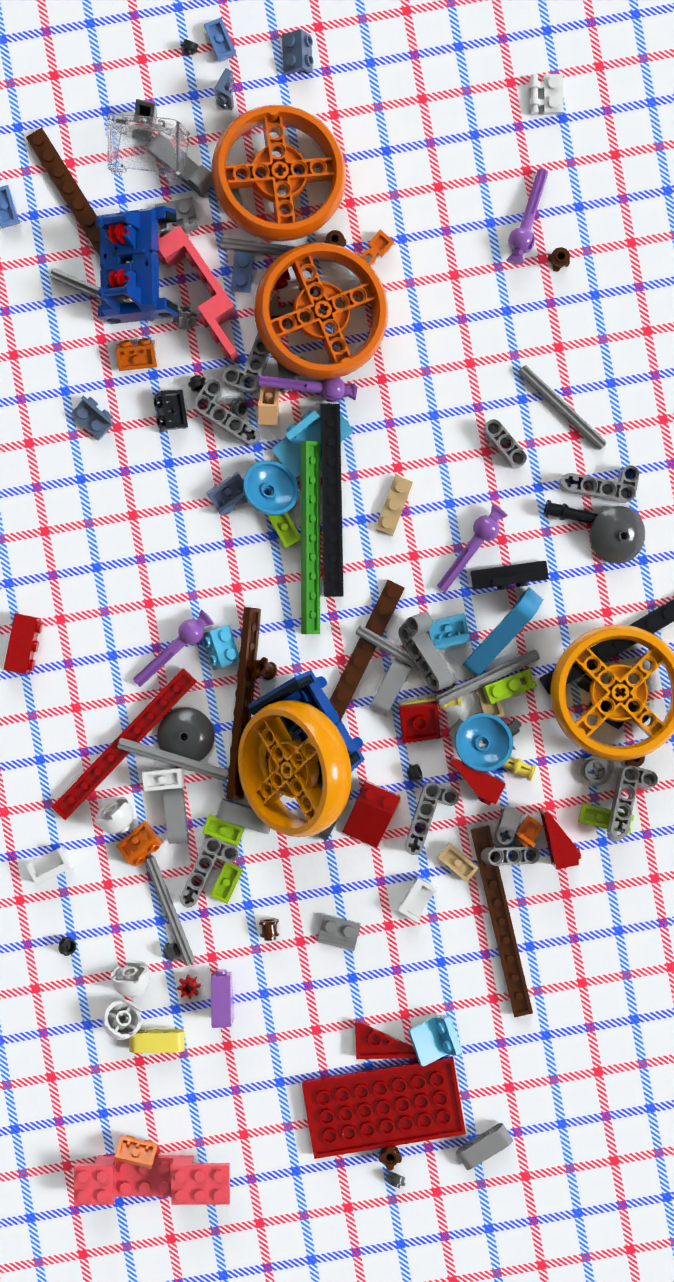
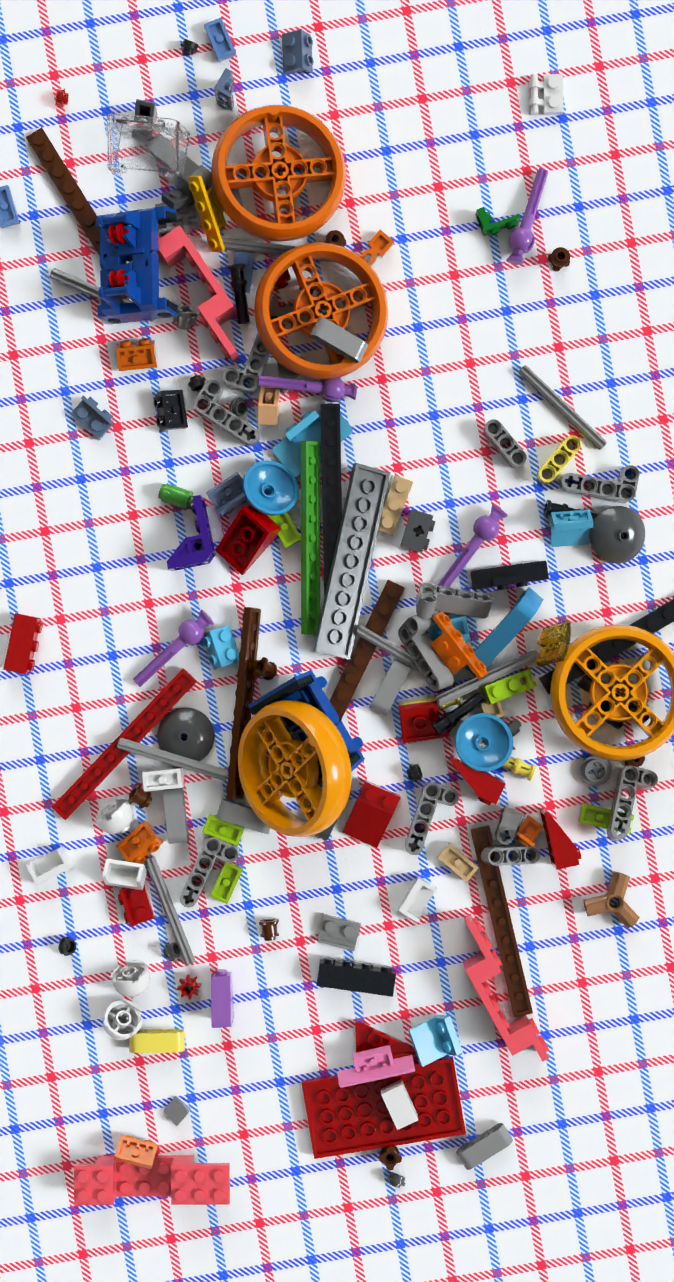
(61, 97): none -> clear red plate
(124, 874): none -> white panel
(136, 905): none -> red bracket
(140, 797): none -> reddish brown brick
(175, 496): none -> bright green head
(177, 1110): none -> light grey slope
(178, 197): none -> dark grey slope
(187, 554): none -> dark purple bracket
(209, 211): none -> yellow bracket
(238, 284): none -> black pin
(247, 538): none -> red slope
(339, 340): none -> light grey beam
(351, 561): none -> plate
(356, 977): none -> black brick
(375, 1065): none -> bright pink bracket
(399, 1104): none -> white panel
(415, 520): none -> dark grey brick
(450, 718): none -> black pin
(451, 600): none -> light grey beam
(454, 650): none -> orange bracket
(484, 220): none -> green bracket
(485, 965): none -> coral bracket
(554, 643): none -> clear yellow slope
(562, 451): none -> light yellow beam
(571, 528): none -> medium azure bracket
(621, 910): none -> medium nougat piece

